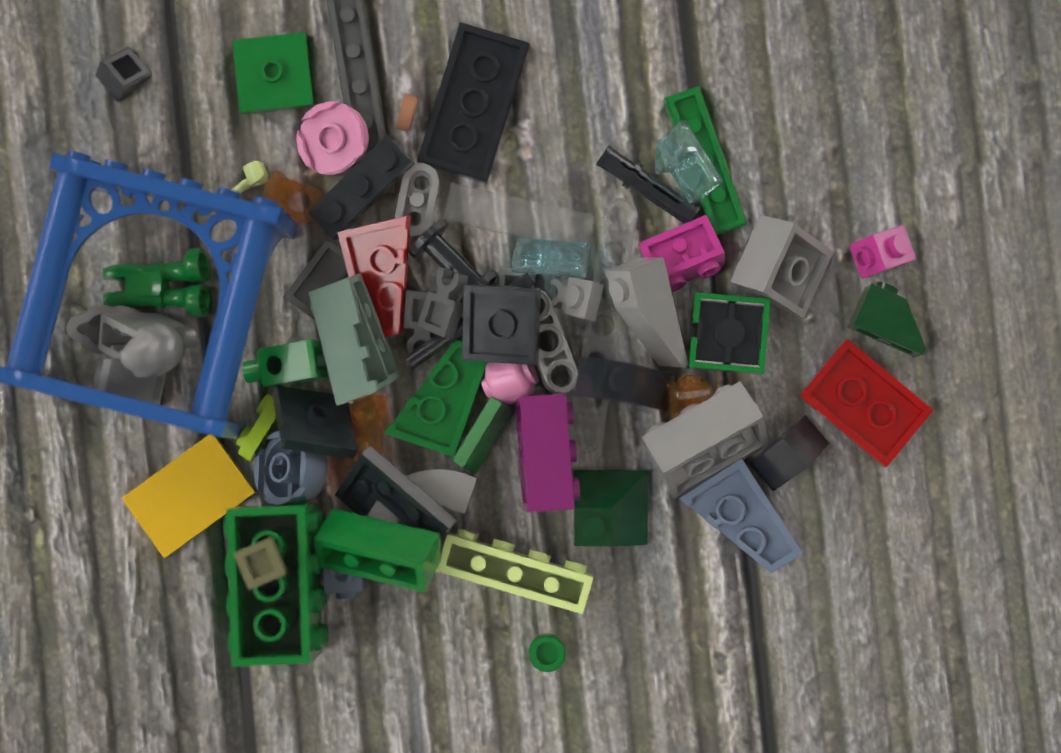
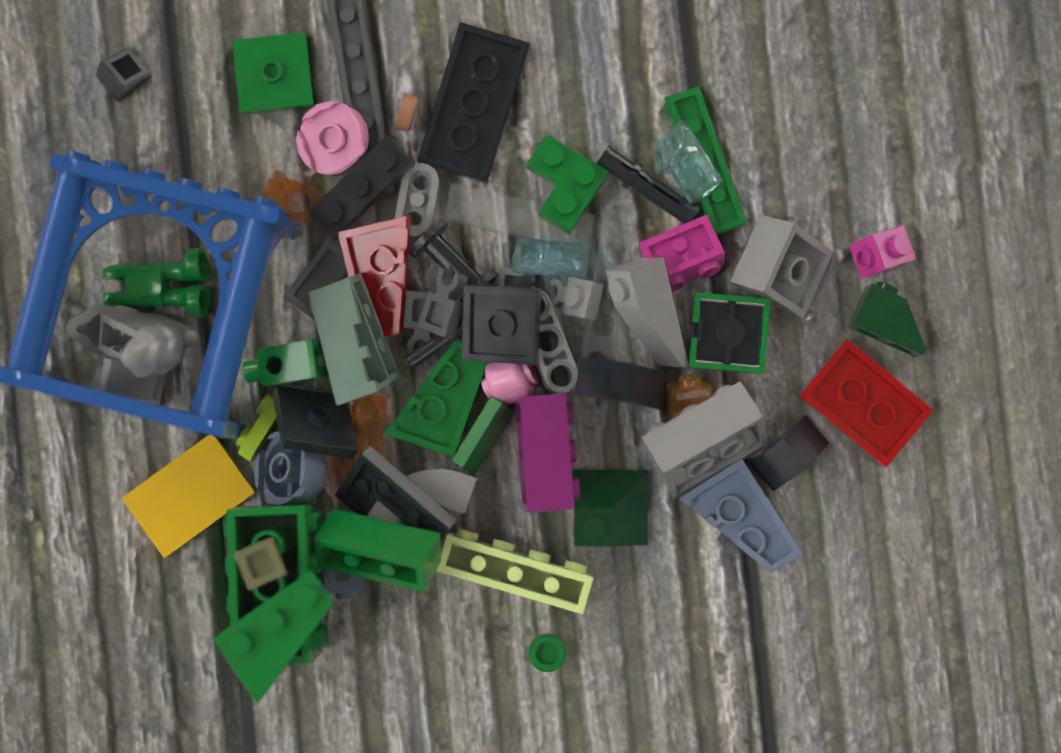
(255, 176): yellowish green hand -> none
(273, 633): none -> green wing
(574, 180): none -> green plate

